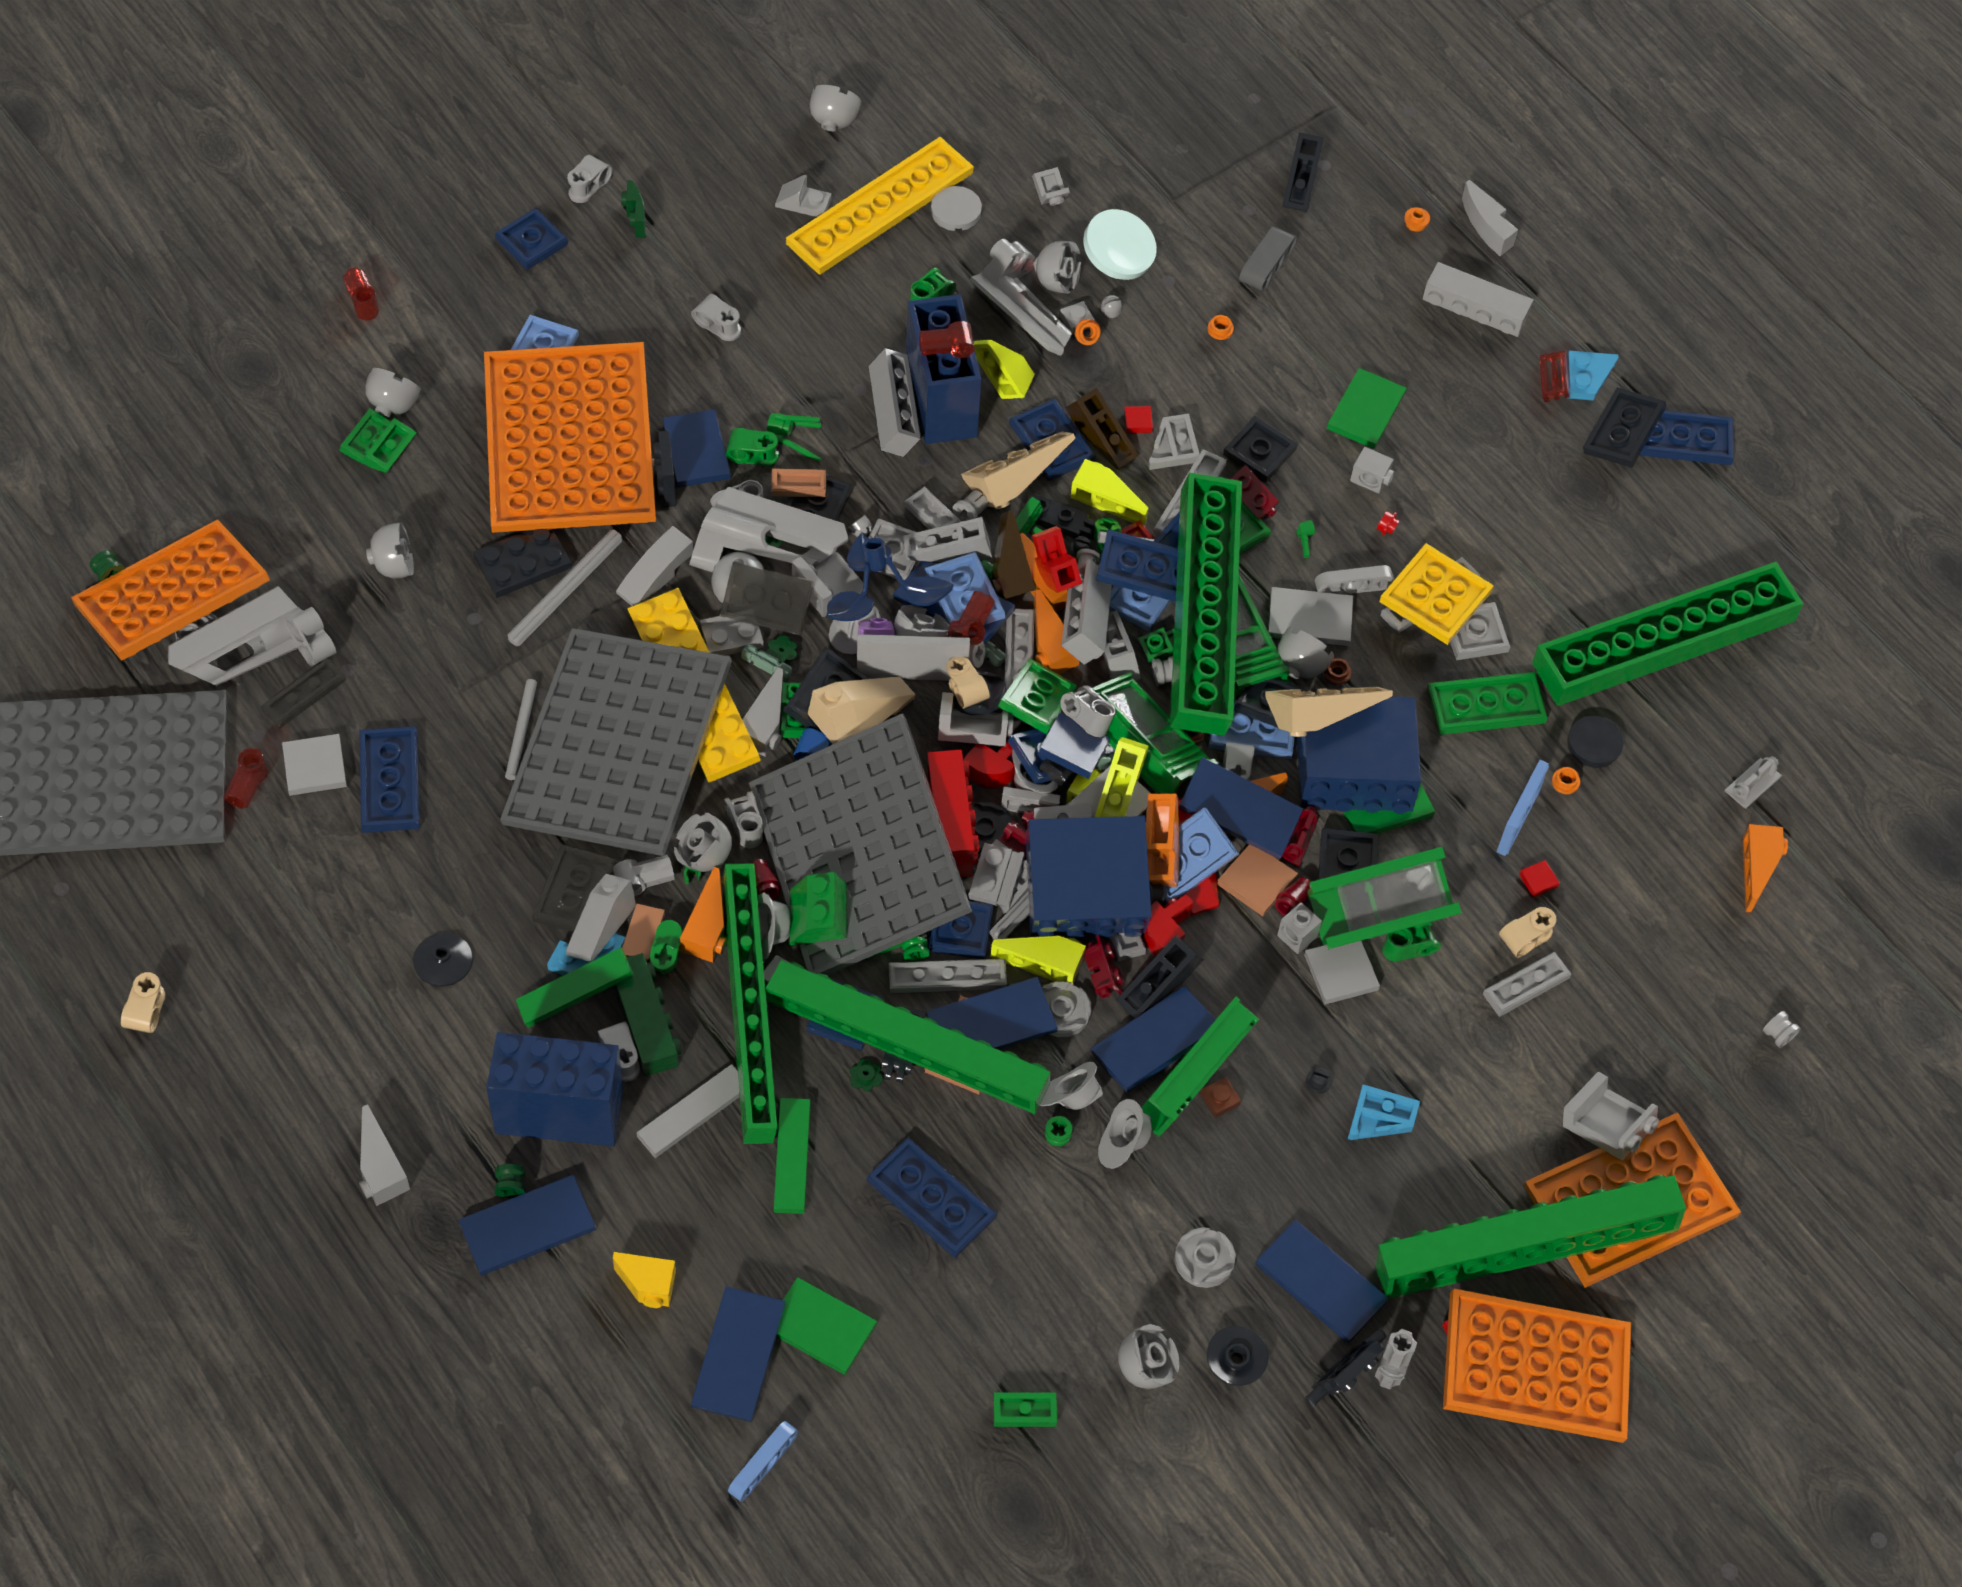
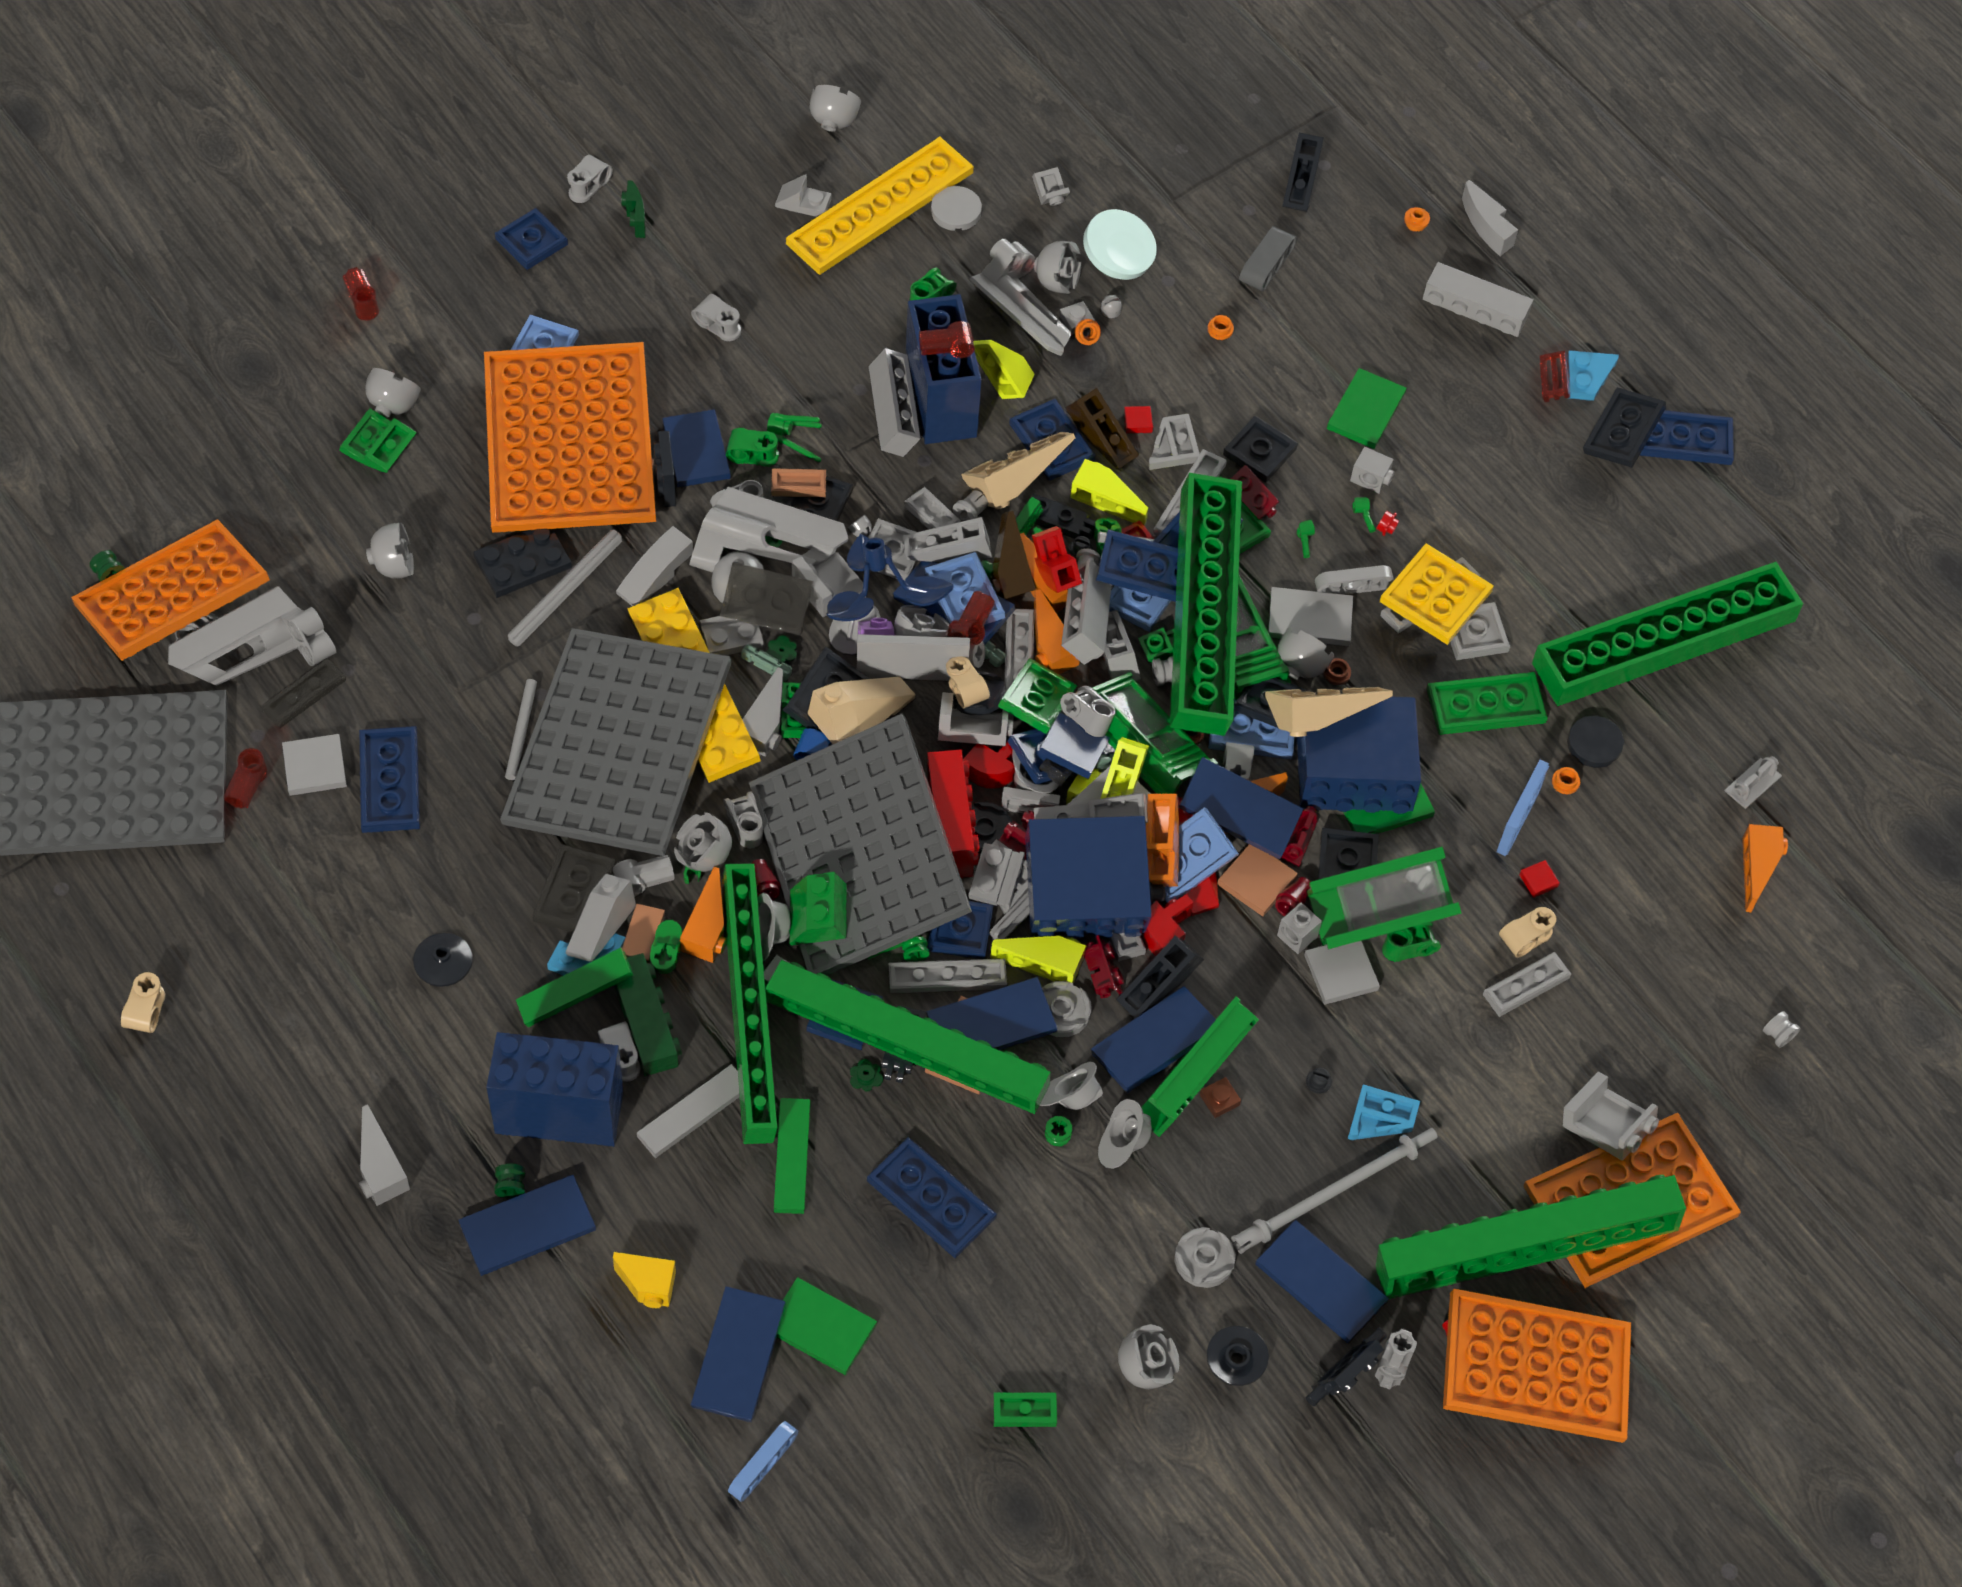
(1119, 806): none -> light grey plate
(1262, 1230): none -> light grey bar
(1362, 505): none -> green hand

